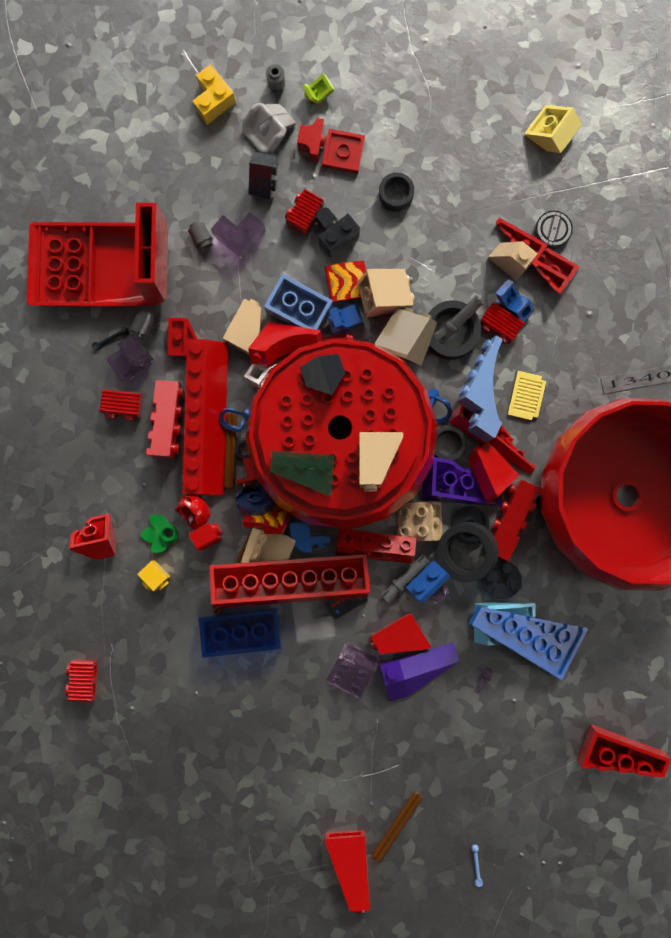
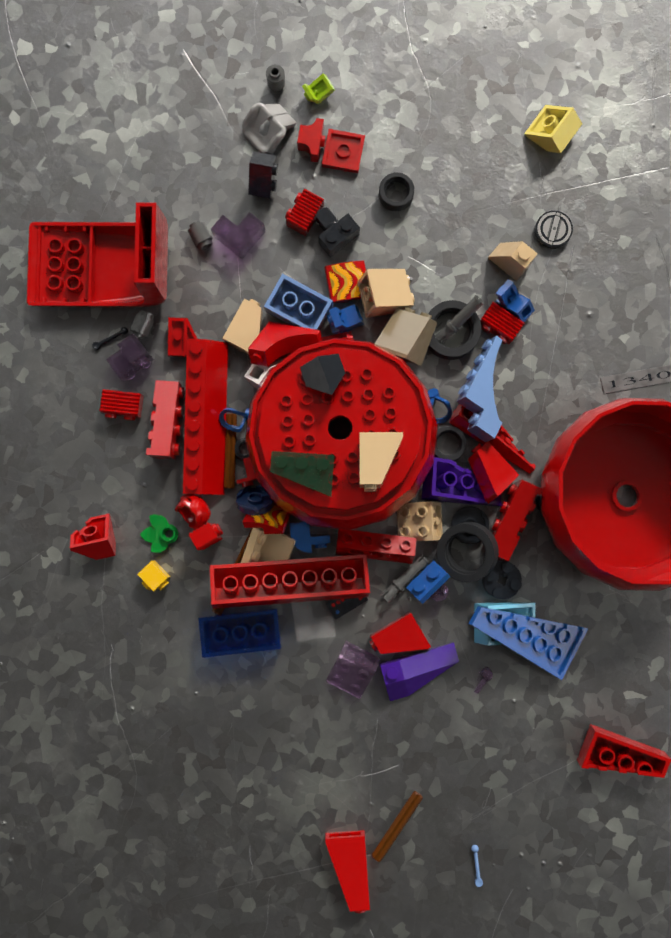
(81, 680): red brick -> none
(216, 95): yellow brick -> none
(526, 396): light yellow window -> none
(552, 266): red wedge -> none

